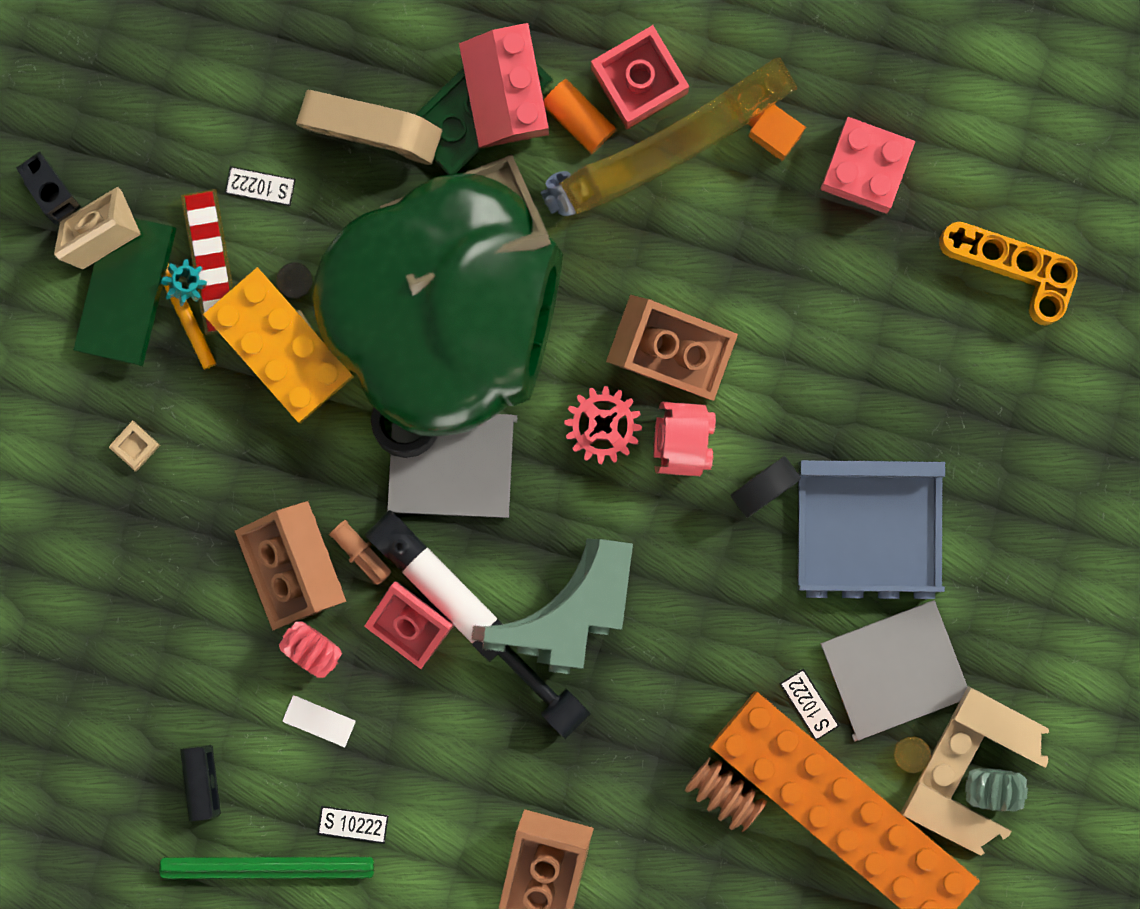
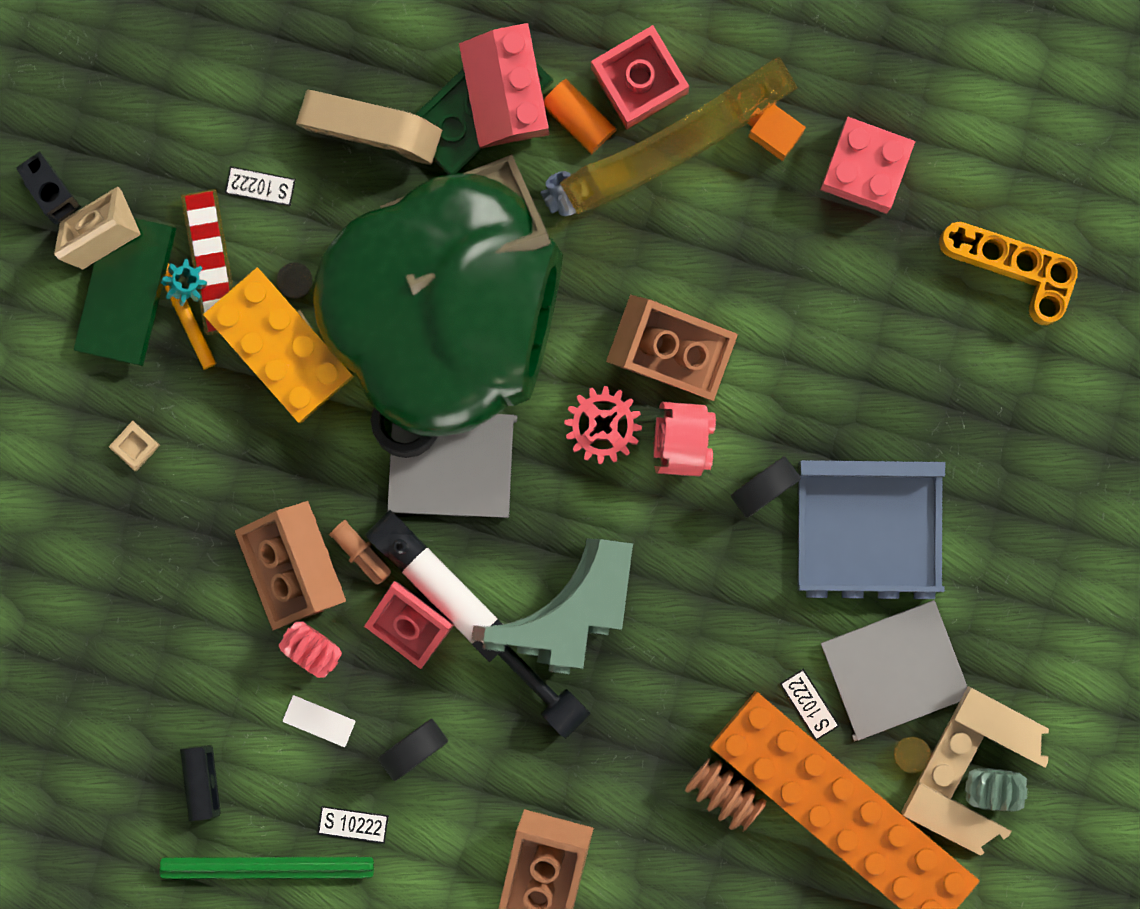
(413, 750): none -> black tyre

